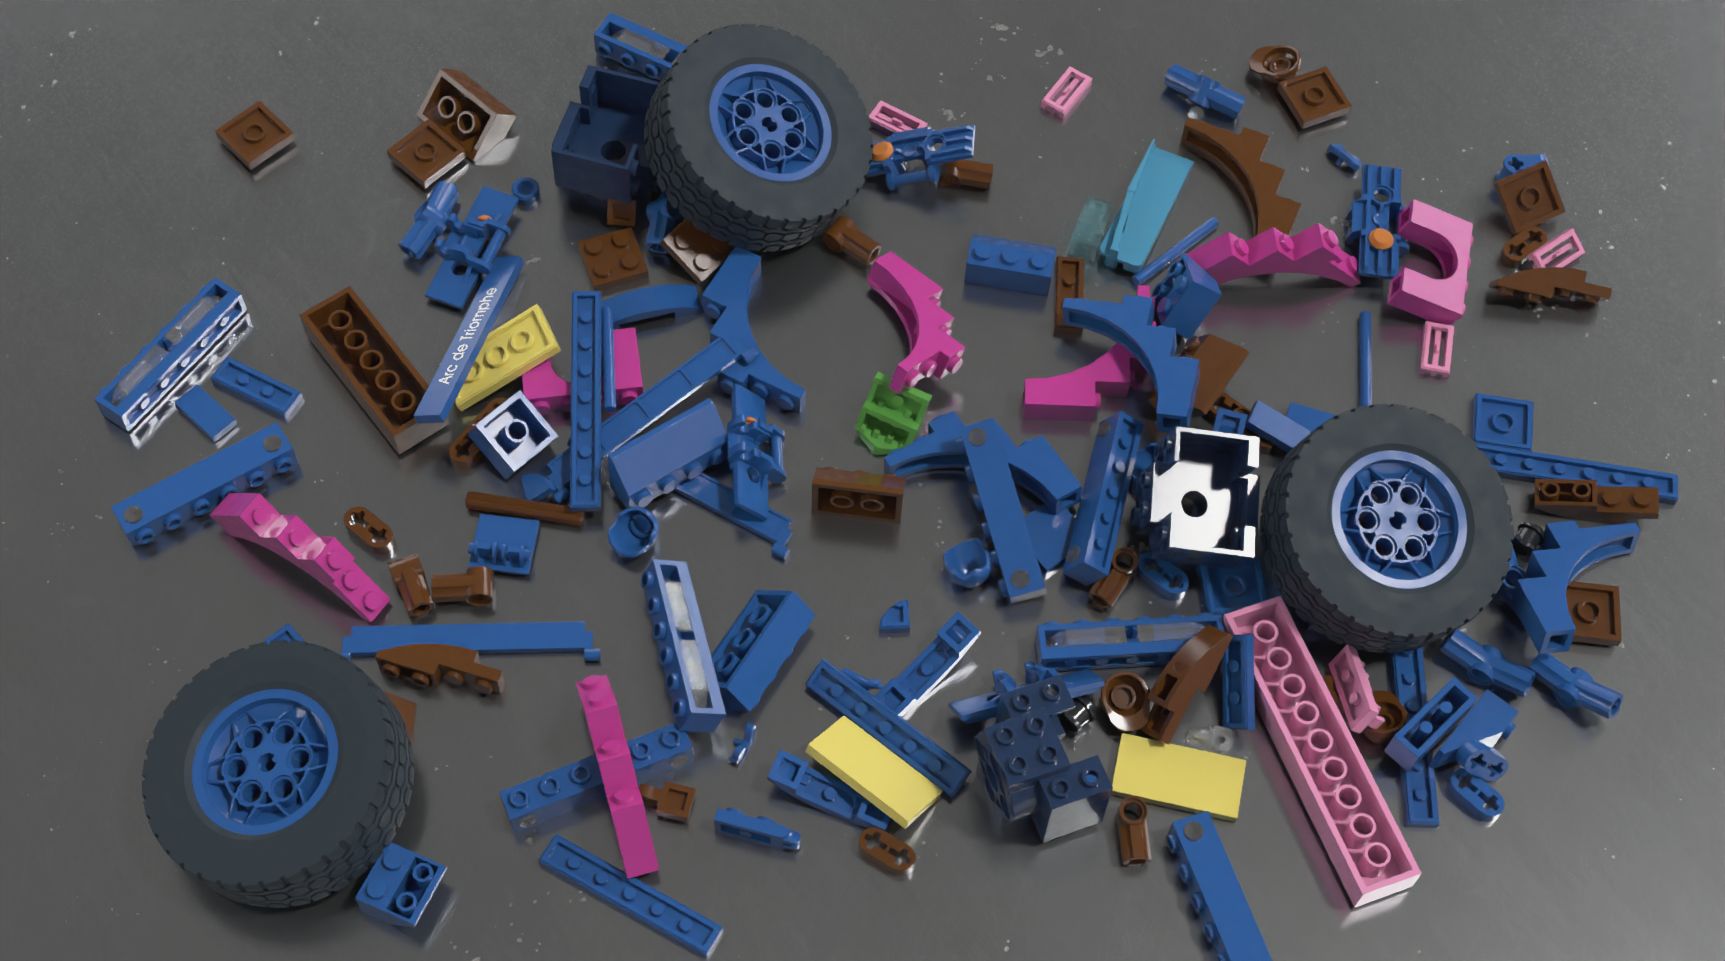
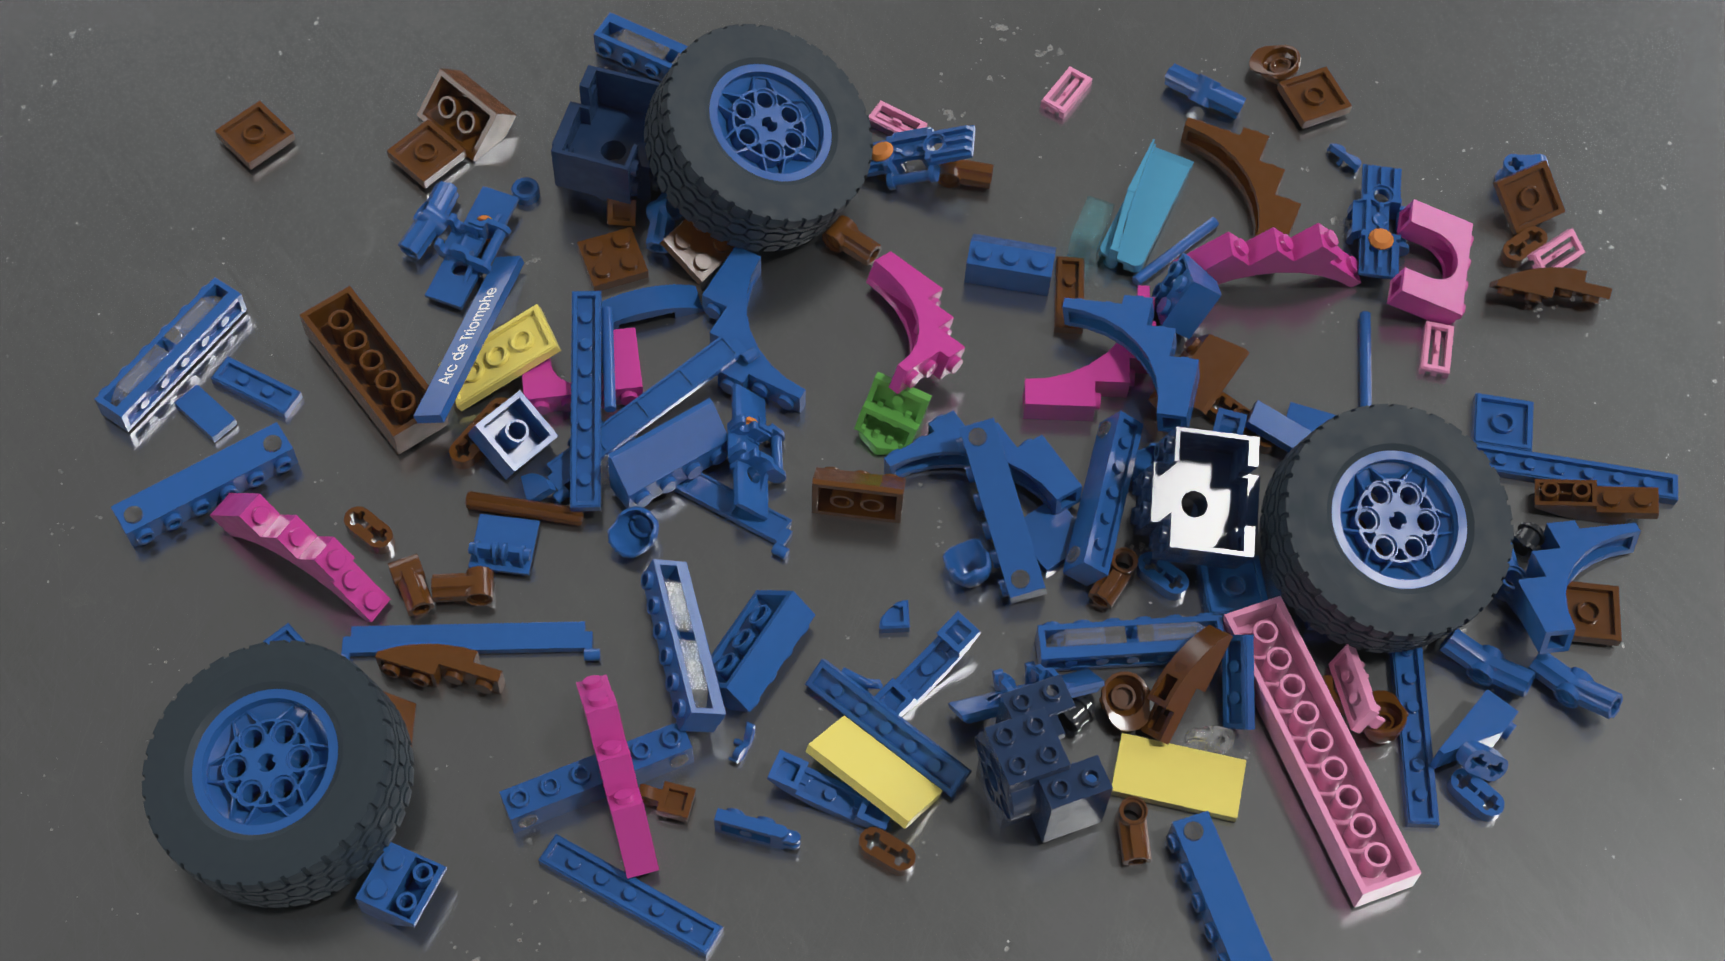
(1430, 724): blue brick -> none

